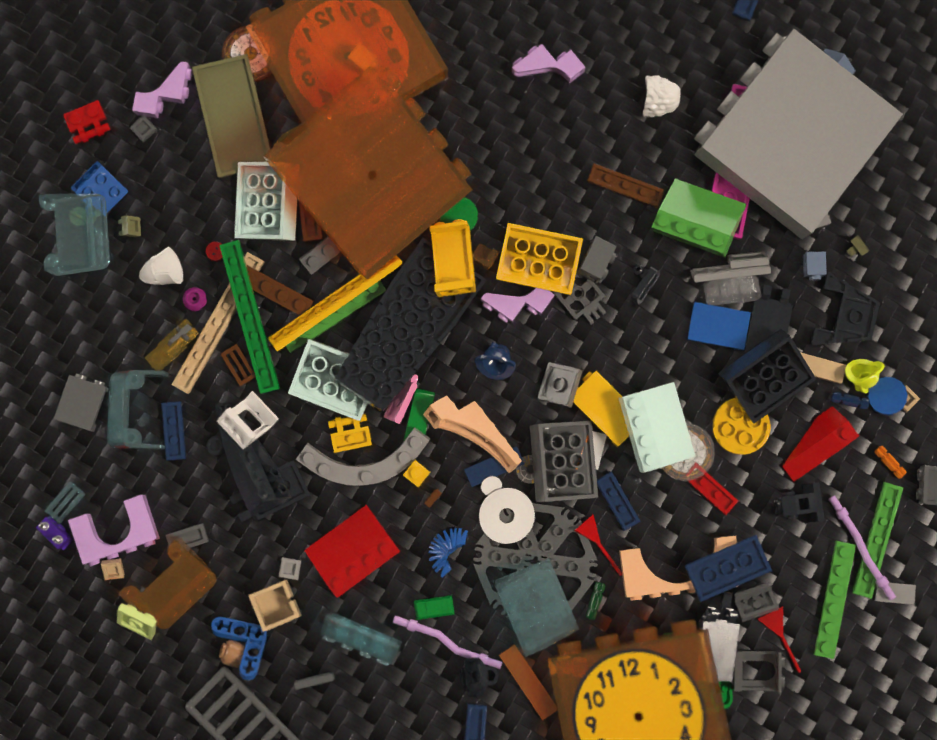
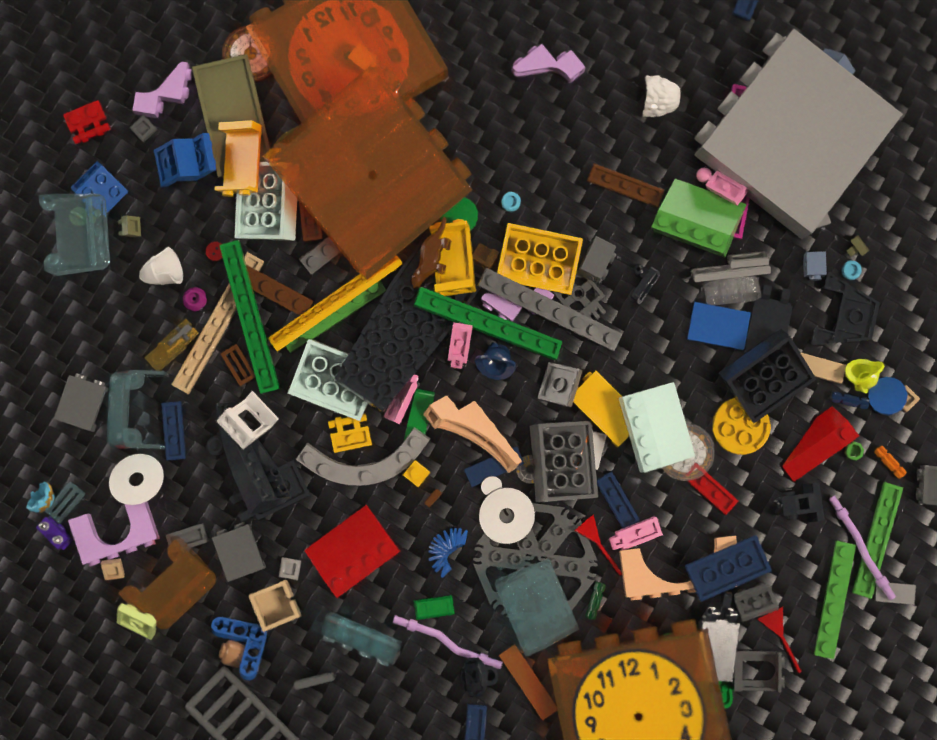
(41, 499): none -> medium azure hair
(134, 495): none -> white sticker
(185, 159): none -> blue bracket
(238, 551): none -> dark grey panel
(241, 158): none -> yellow panel
(431, 255): none -> reddish brown animal
(459, 344): none -> bright pink hinge
(488, 323): none -> green plate
(510, 201): none -> medium azure tile
(549, 309): none -> dark grey plate
(636, 534): none -> bright pink hinge
(722, 185): none -> bright pink plate
(851, 270): none -> medium azure tile
(854, 451): none -> bright green tile

